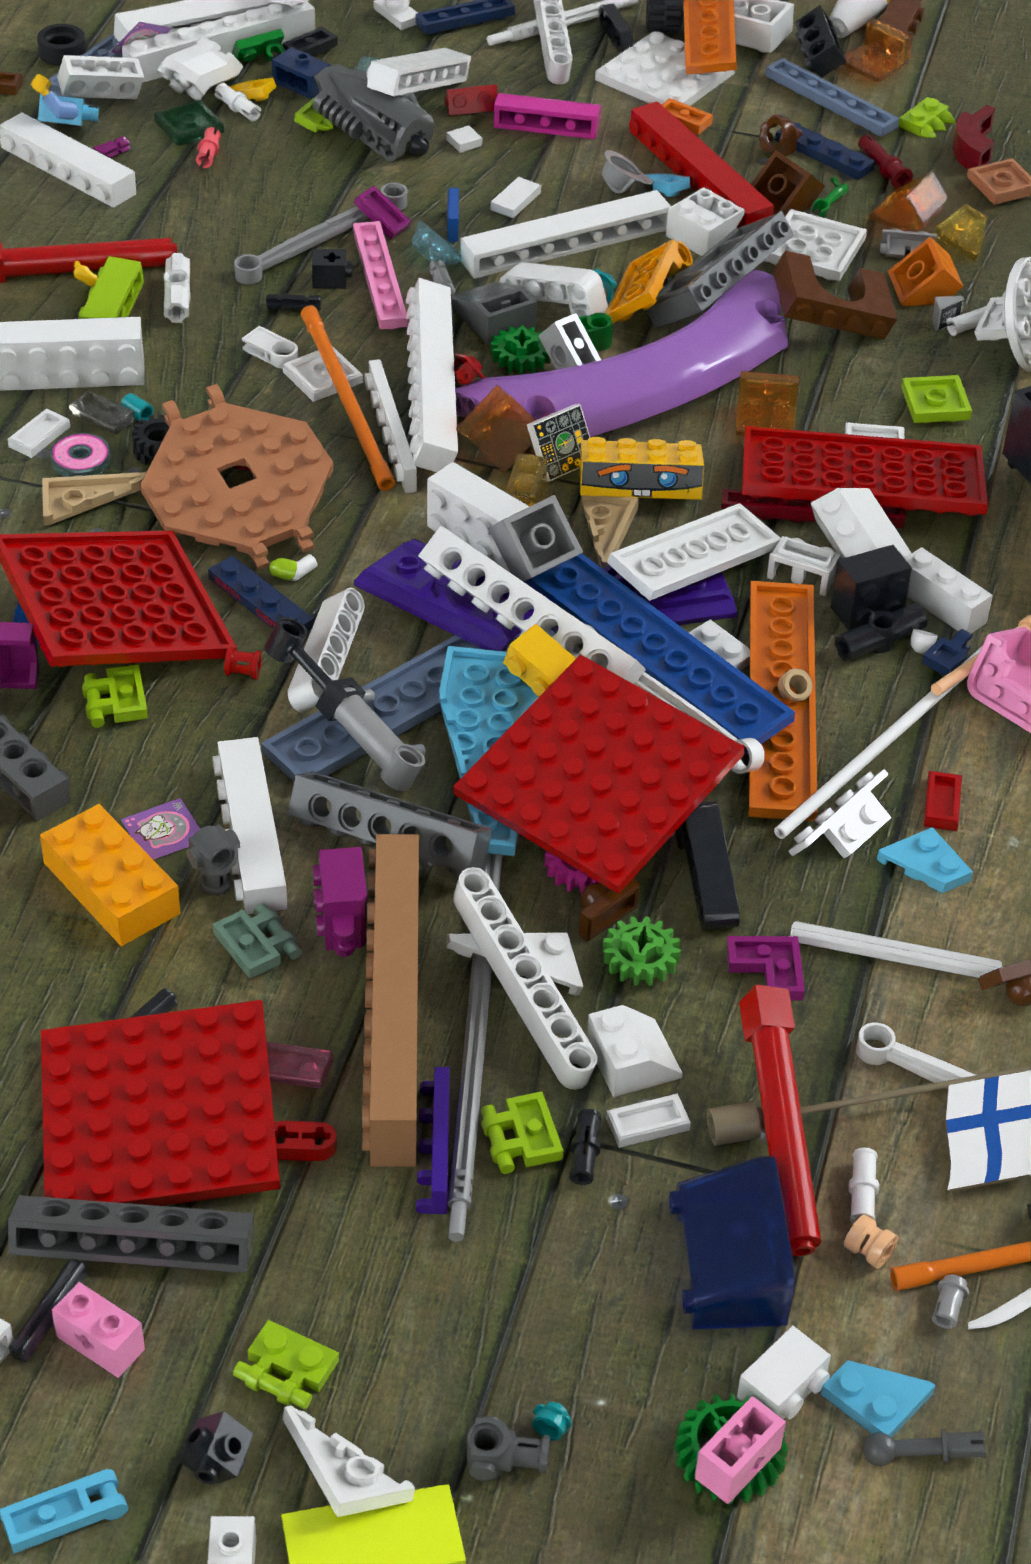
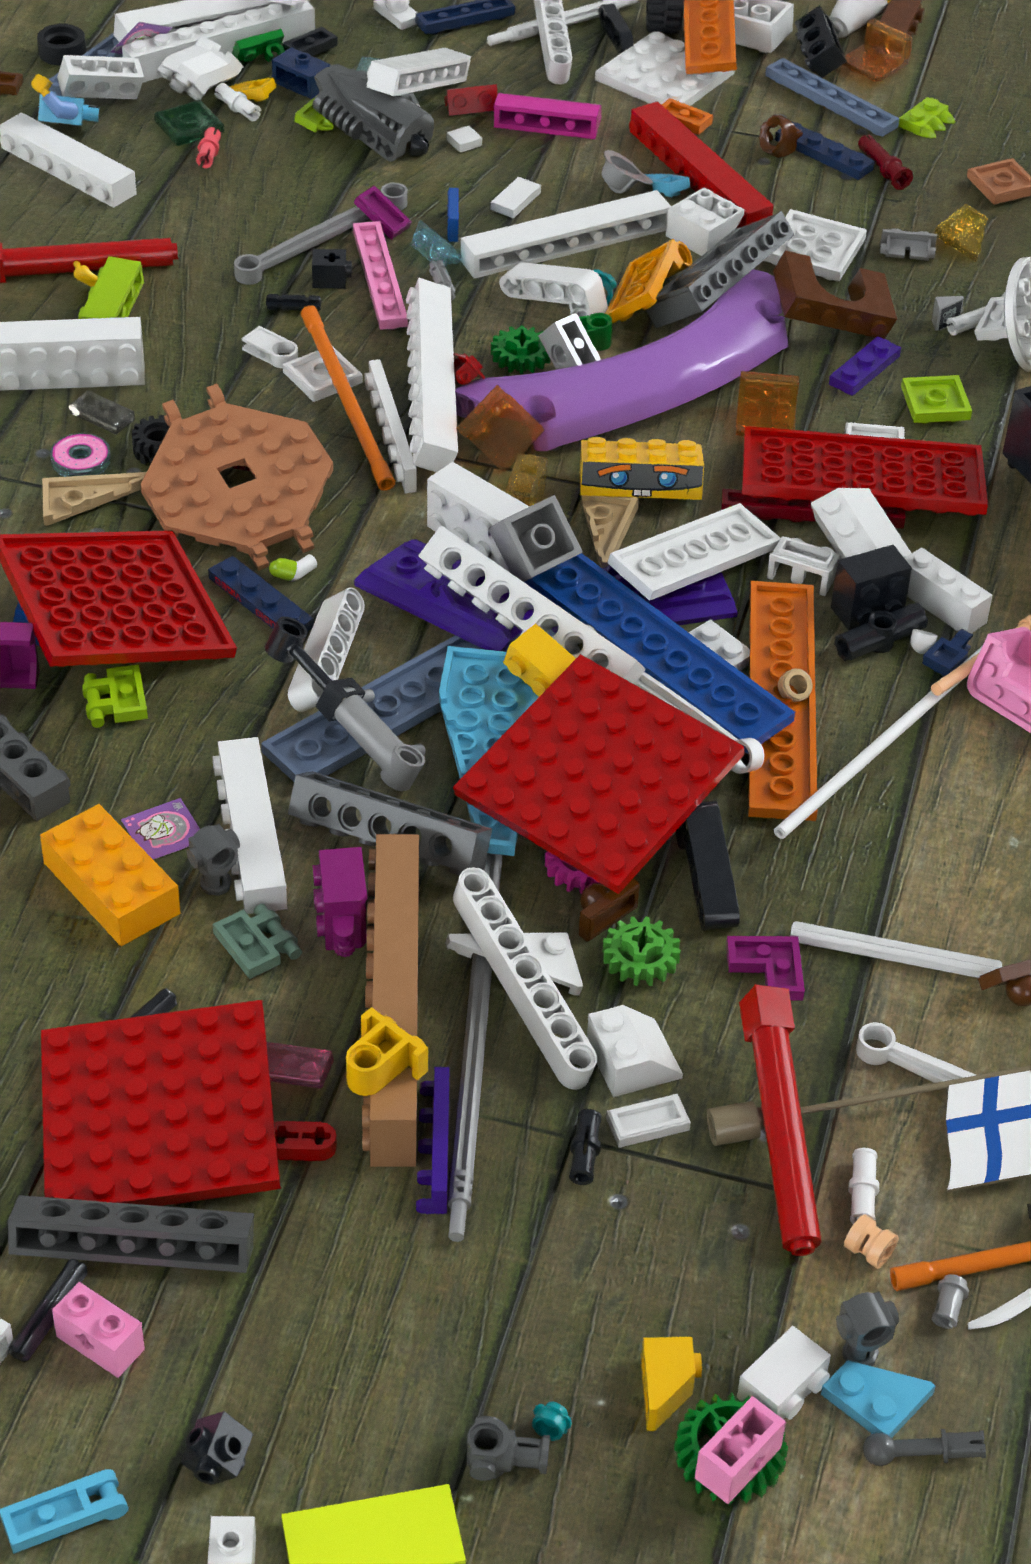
(39, 433): white tile -> none
(112, 148): magenta axle -> none
(139, 406): teal hinge -> none
(177, 288): white piece -> none
(254, 660): red bush -> none
(291, 1356): lime plate -> none
(342, 1470): white wing -> none
(382, 1054): none -> yellow pin
(495, 308): dark grey slope -> none
(533, 1129): lime plate -> none
(560, 439): tile -> none
(667, 1376): none -> yellow slope
(736, 1246): clear blue windscreen -> none
(787, 184): reddish brown slope -> none
(824, 203): green piece -> none
(851, 822): white bracket -> none
(864, 366): none -> dark purple plate
(866, 1325): none -> dark grey connector
(911, 204): clear orange slope -> none
(925, 275): orange slope -> none
(929, 860): medium azure wing -> none
(942, 801): red tile -> none
(969, 143): dark red arch -> none

